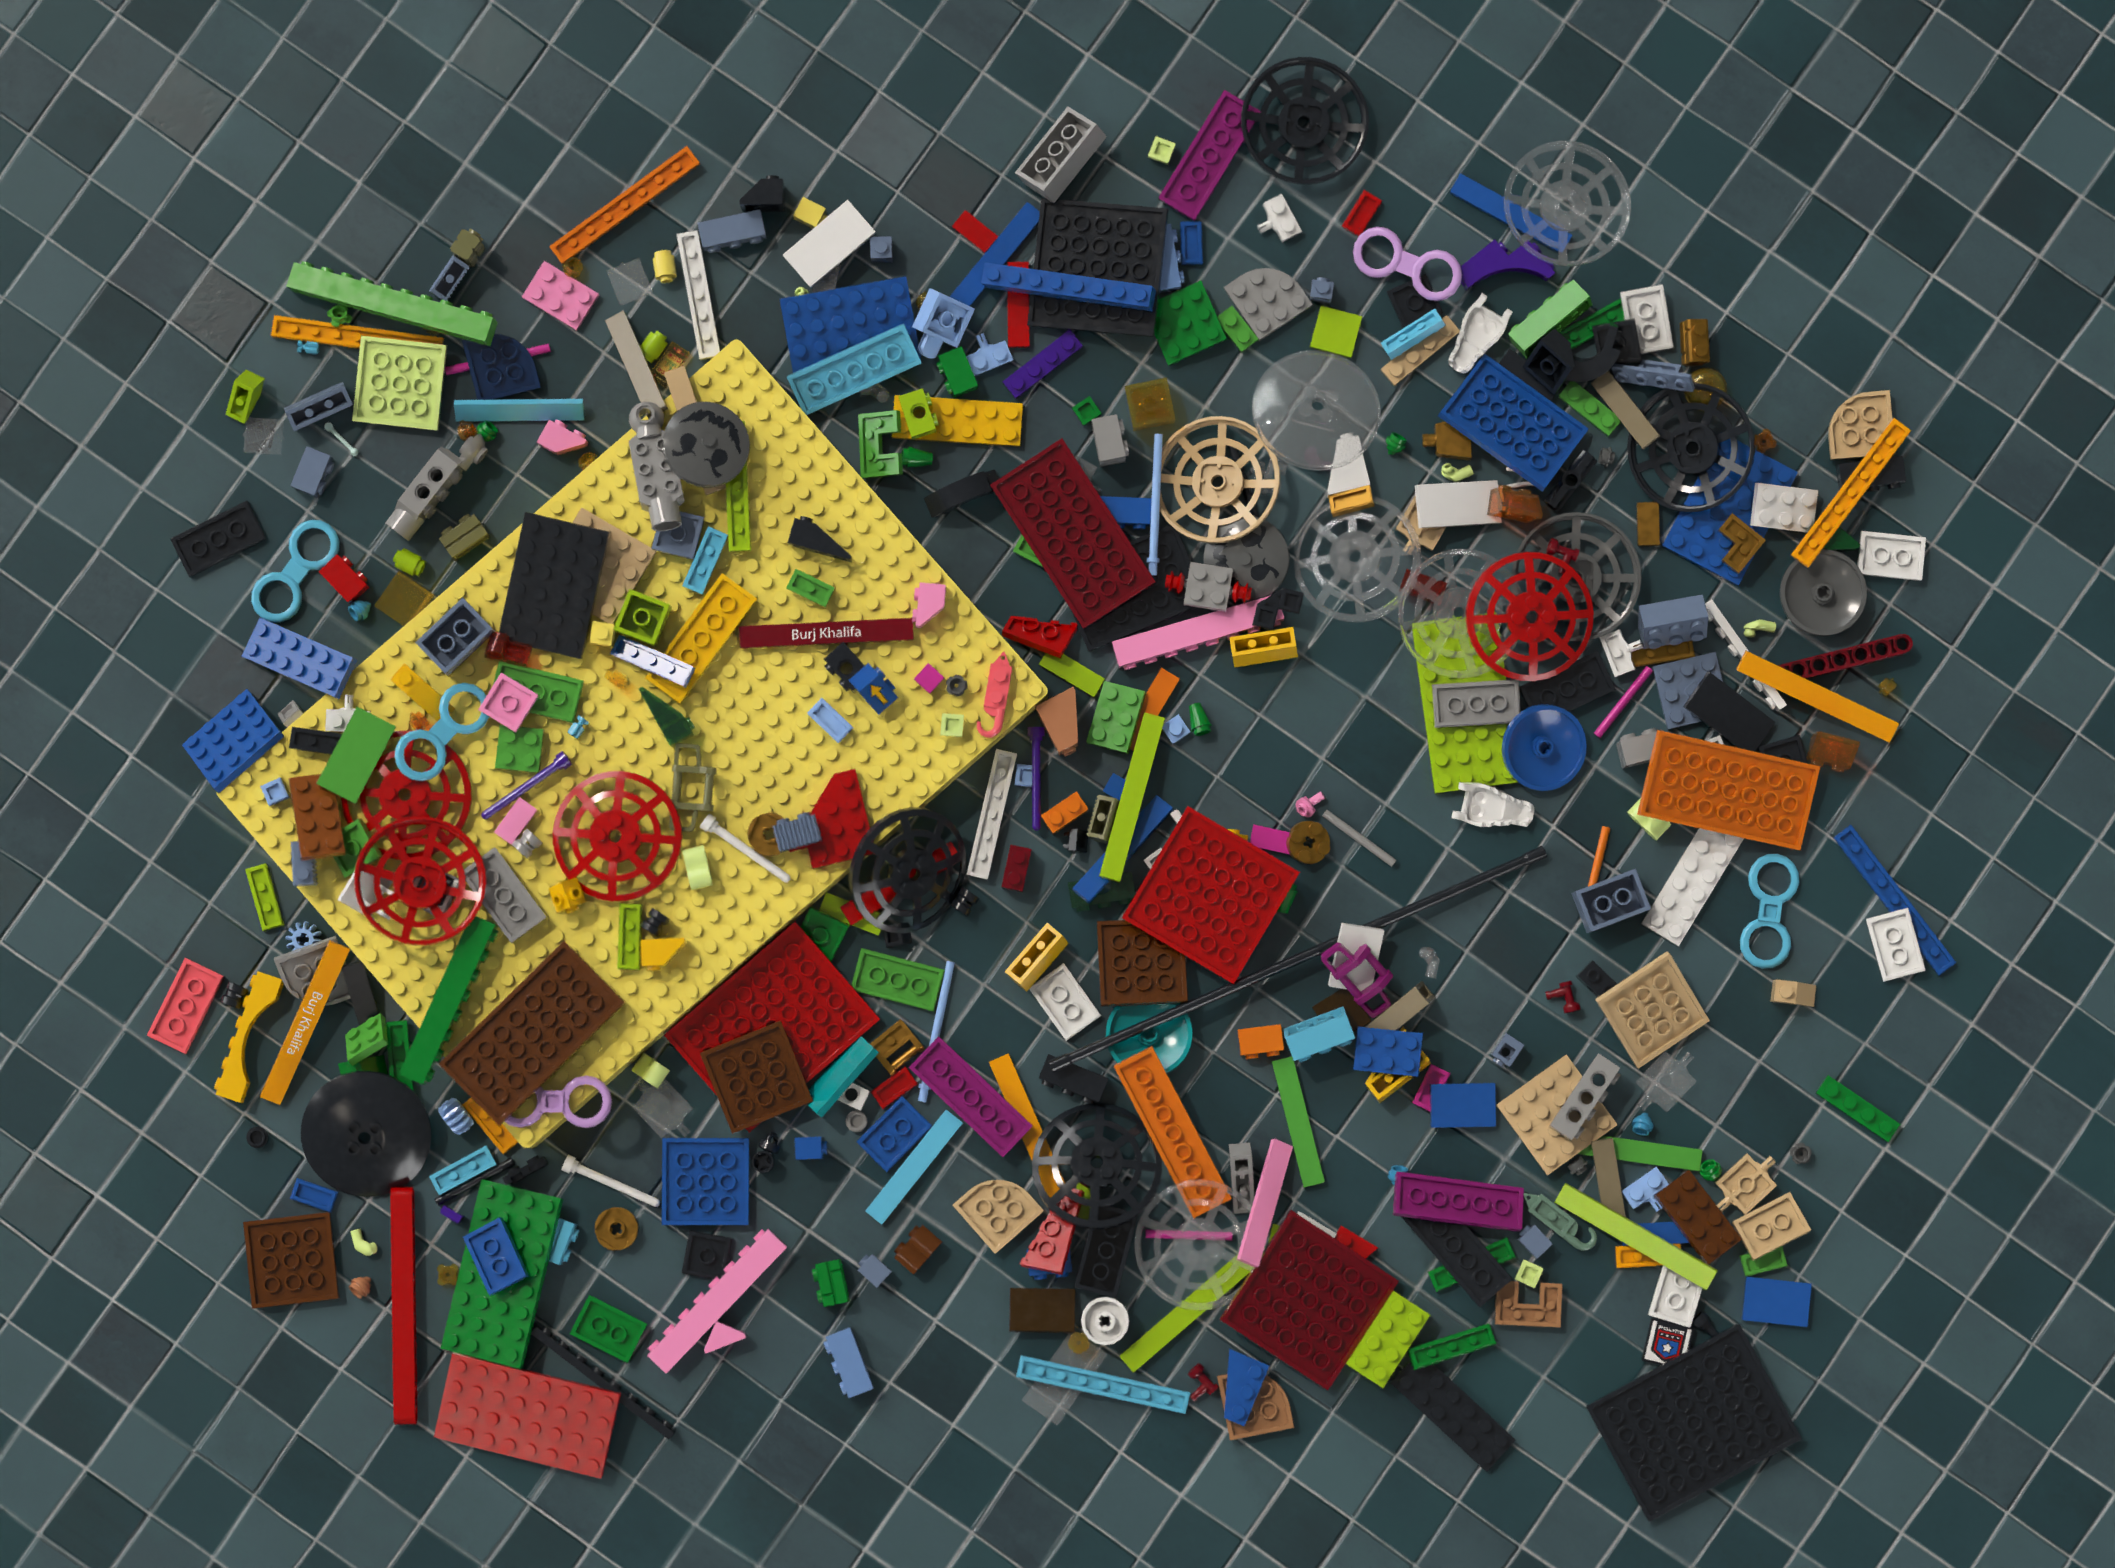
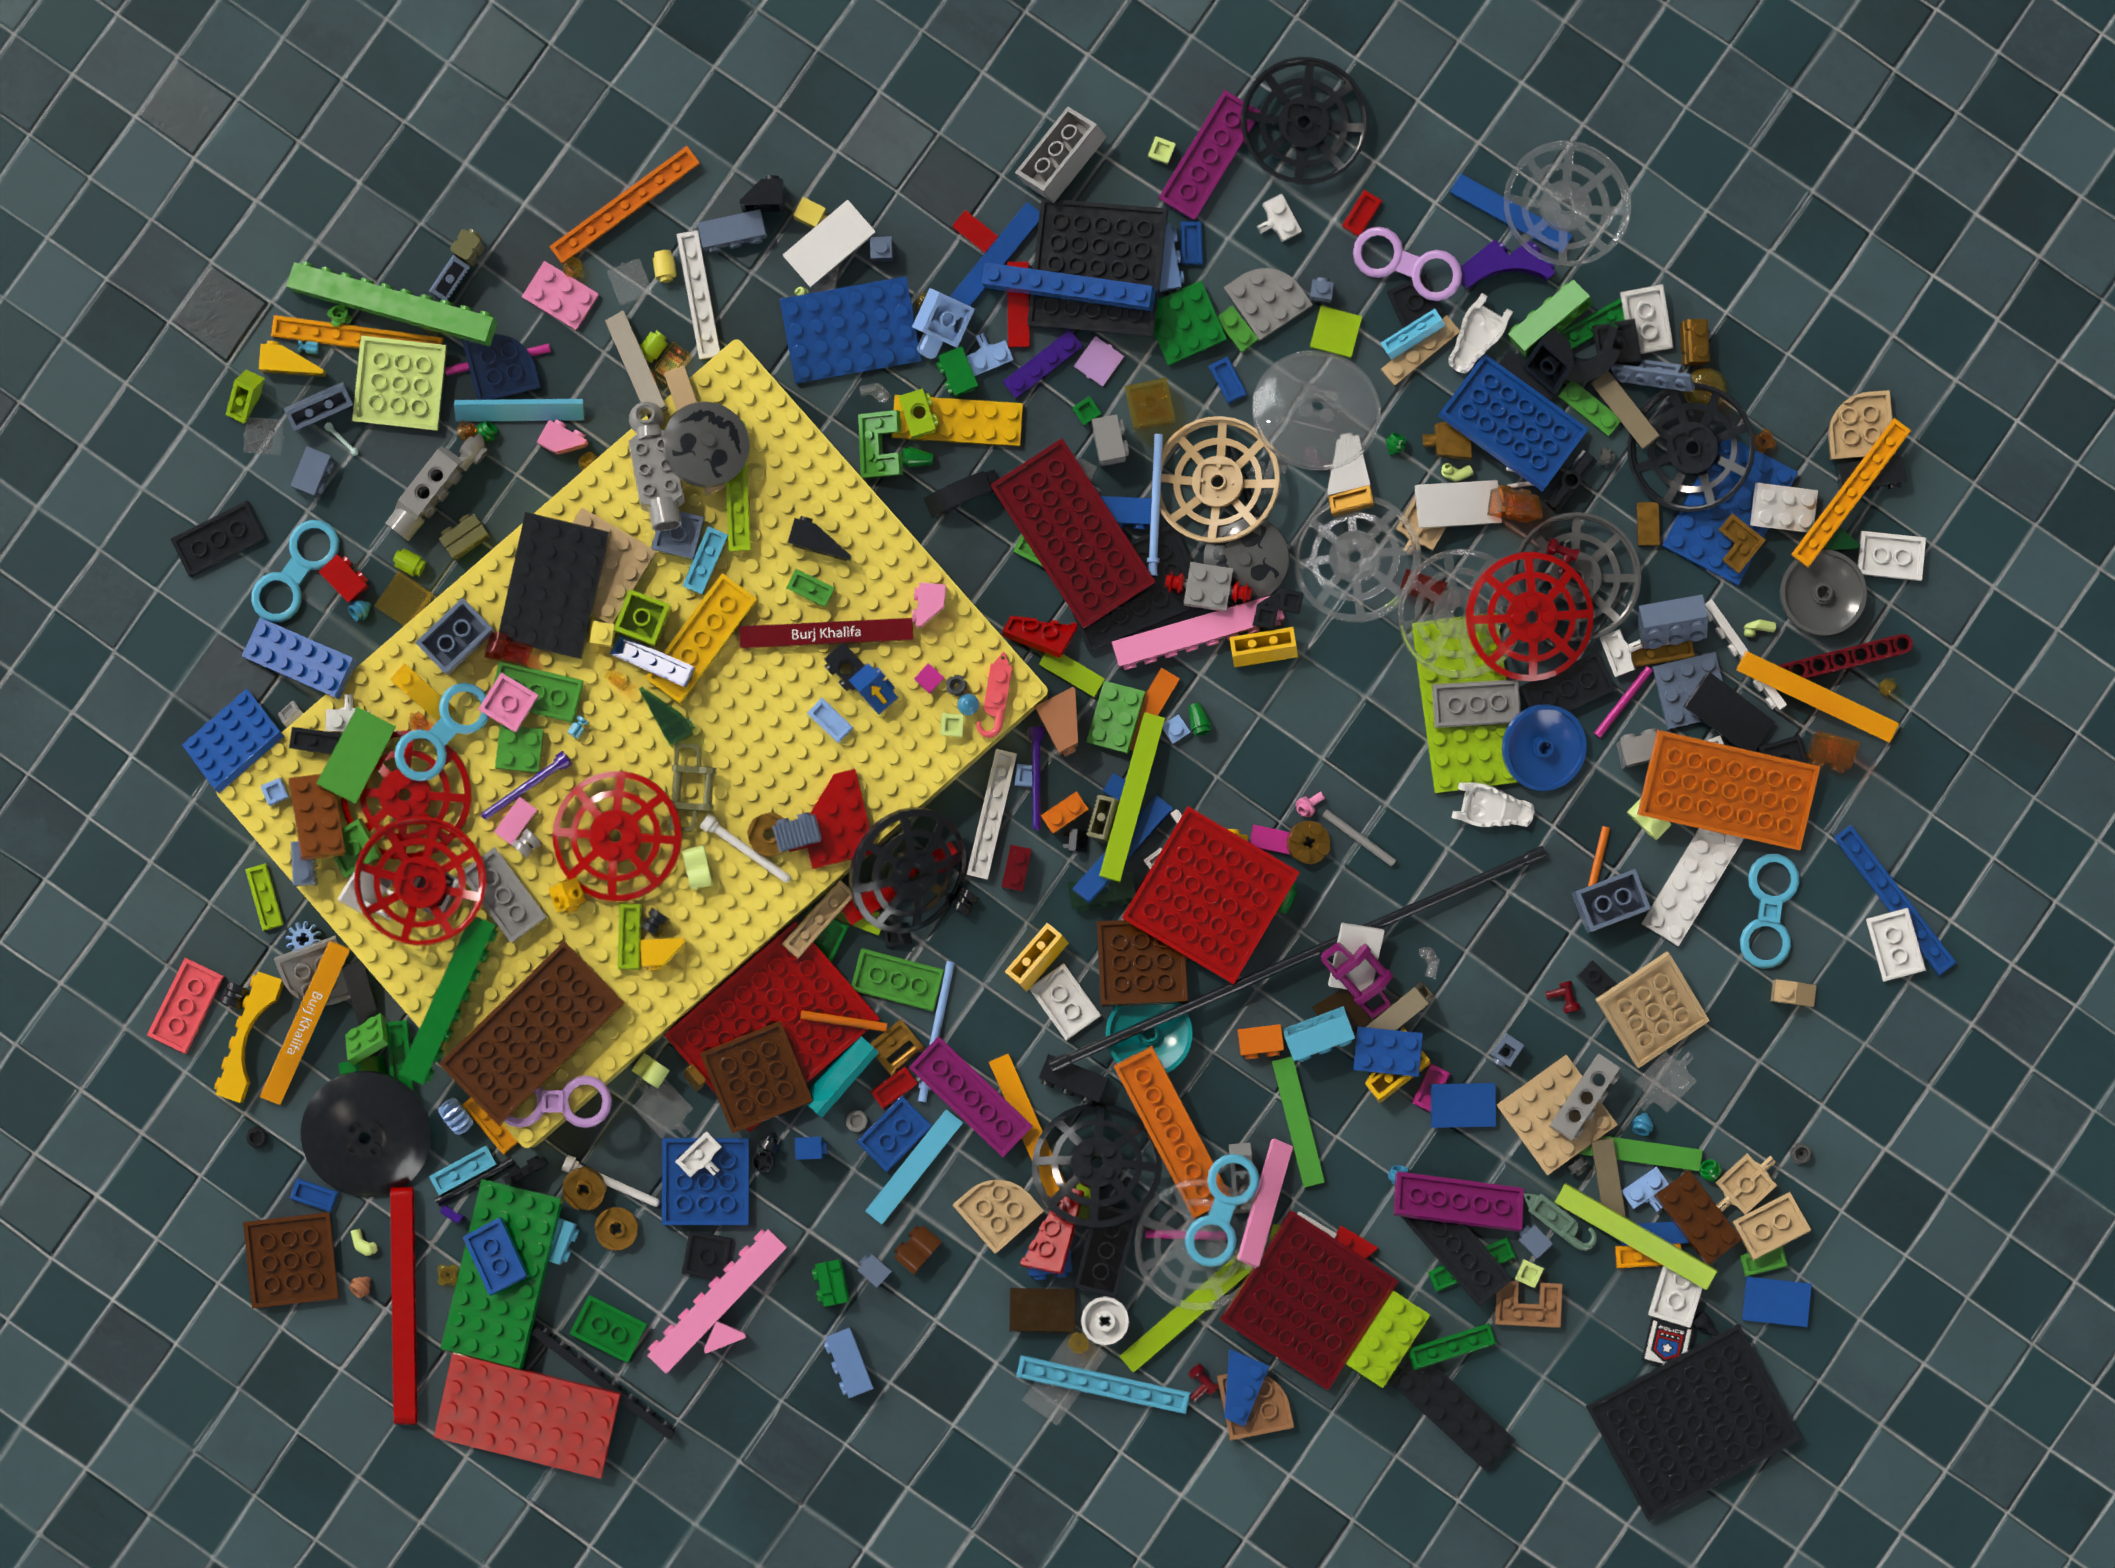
(281, 360): none -> yellow slope
(588, 1177): none -> pearl gold plate
(694, 1077): none -> pearl gold tile
(700, 1155): none -> white plate
(818, 919): none -> tan tile
(846, 1021): none -> orange bar
(854, 369): medium azure plate -> none
(859, 1102): white brick -> none
(968, 704): none -> dark azure plate
(1099, 361): none -> lavender piece
(1221, 1210): none -> medium azure bar
(1227, 380): none -> blue tile
(1857, 1108): green plate -> none

